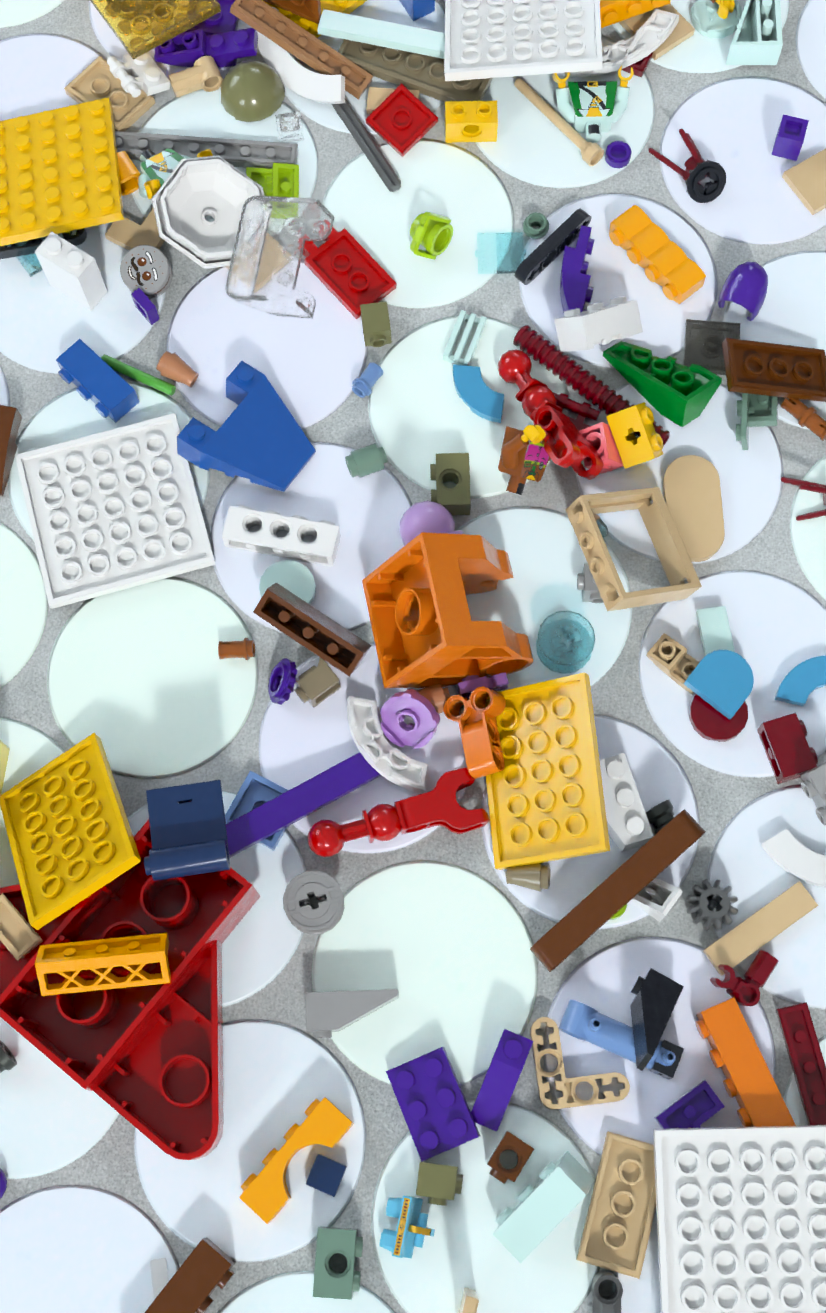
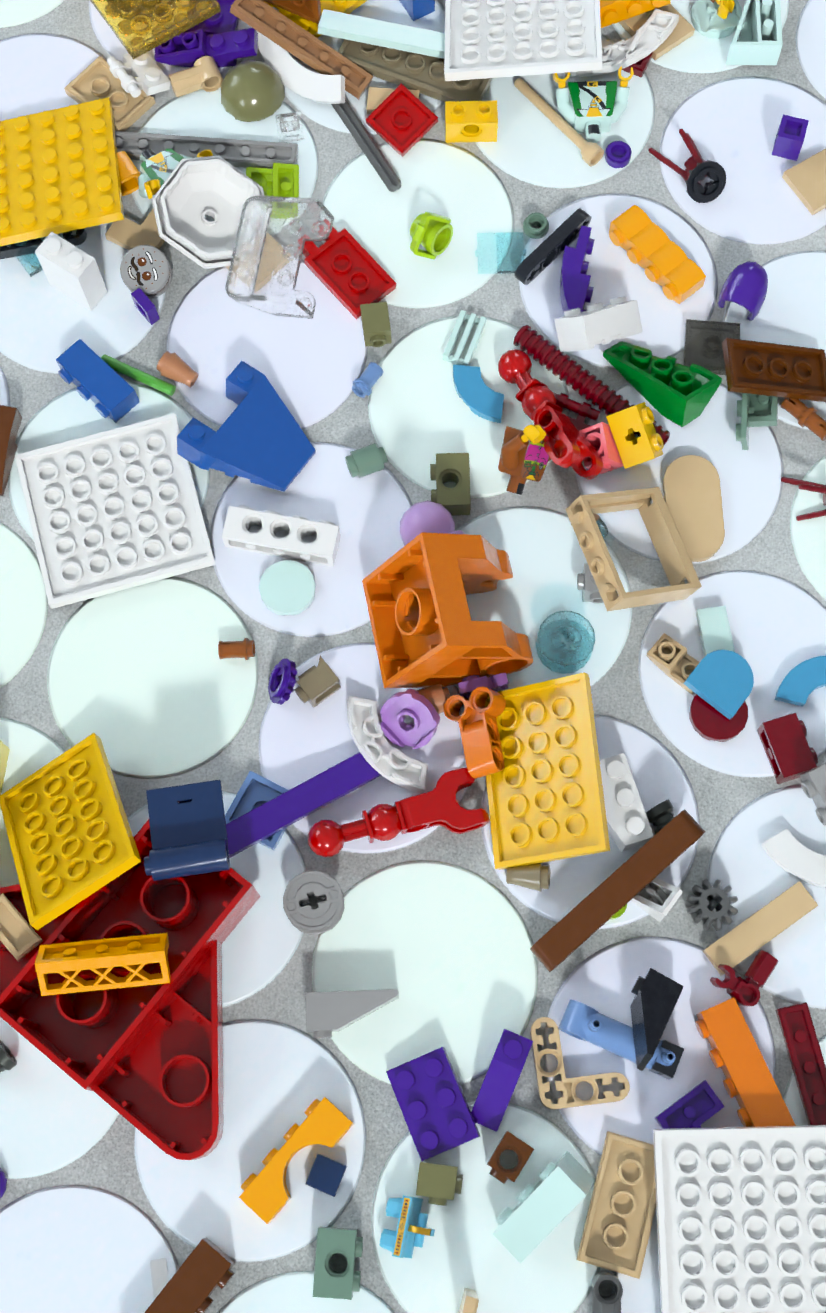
(312, 629): reddish brown brick -> none

